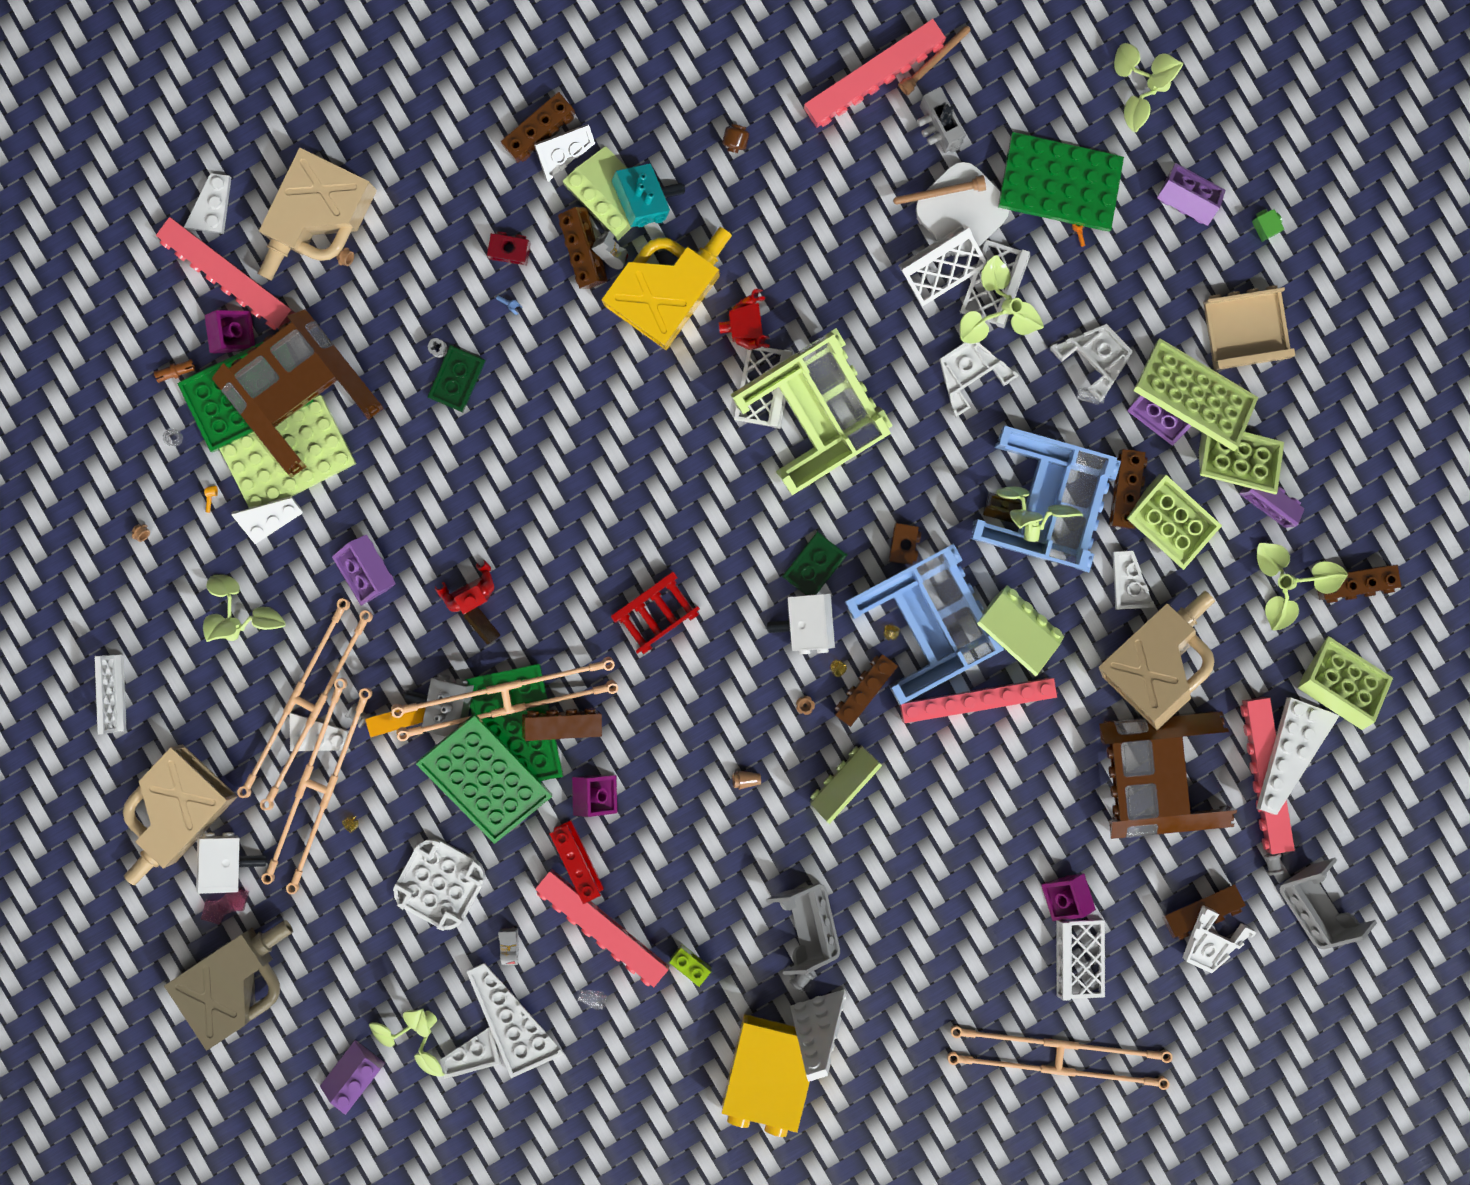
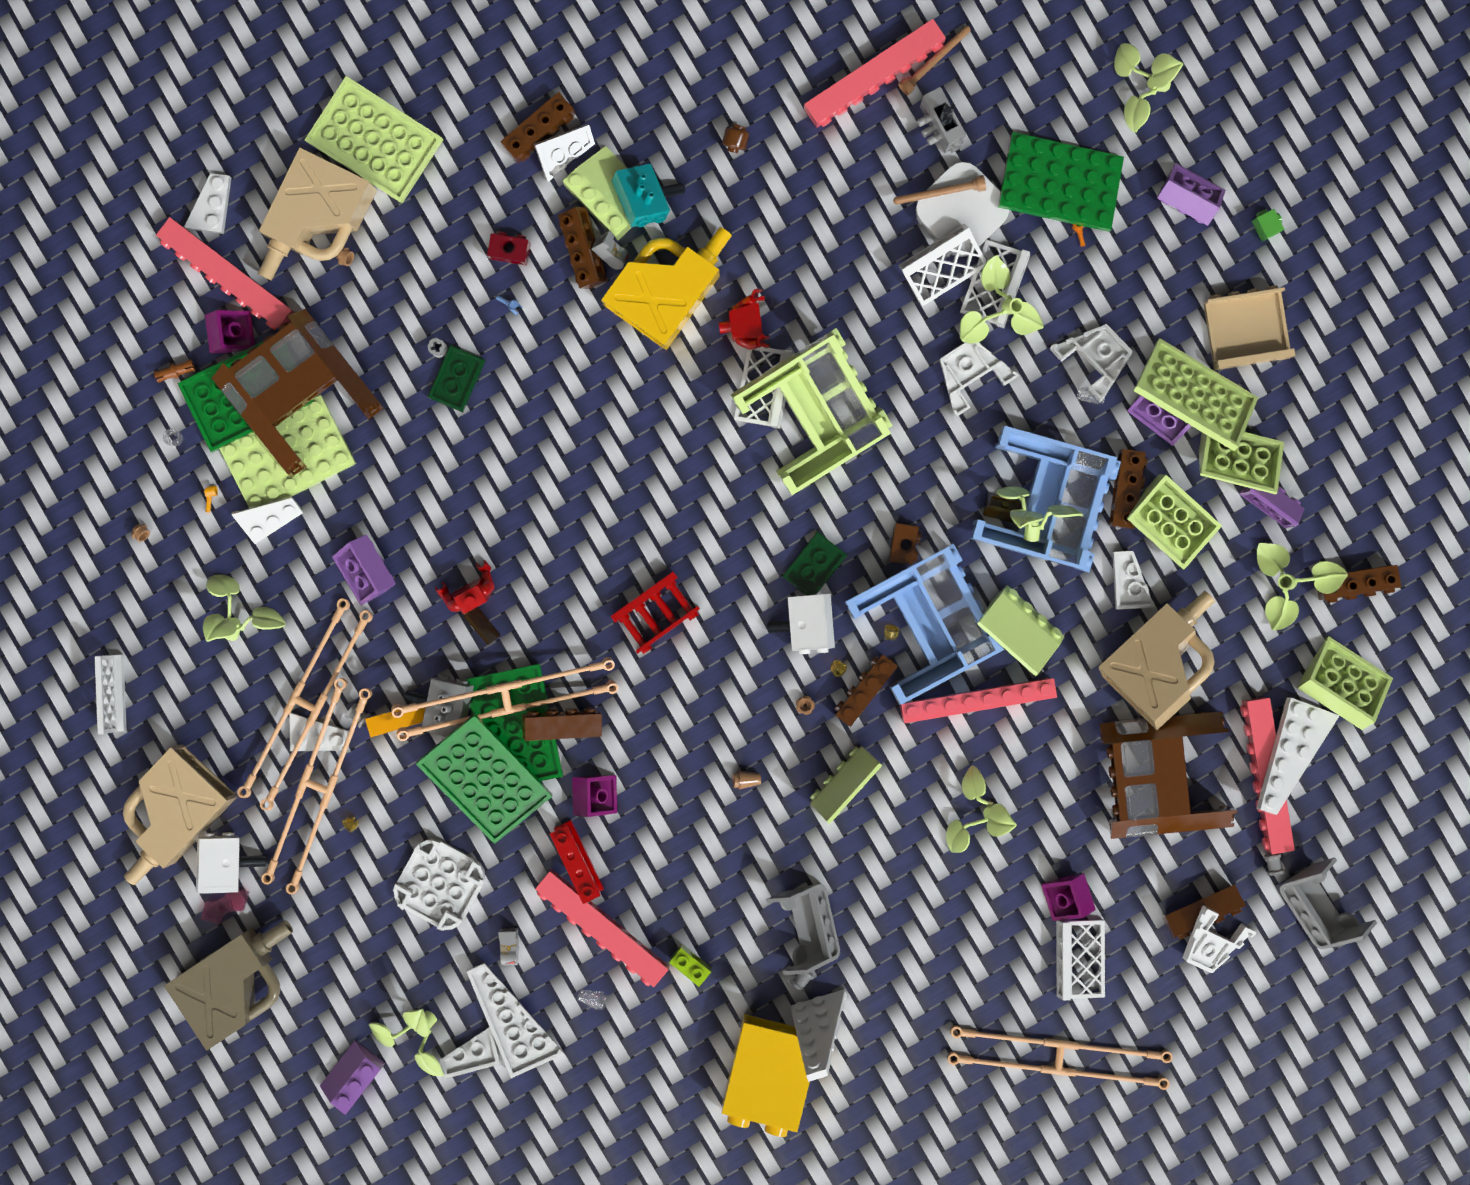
(374, 139): none -> yellowish green plate
(997, 817): none -> yellowish green plant

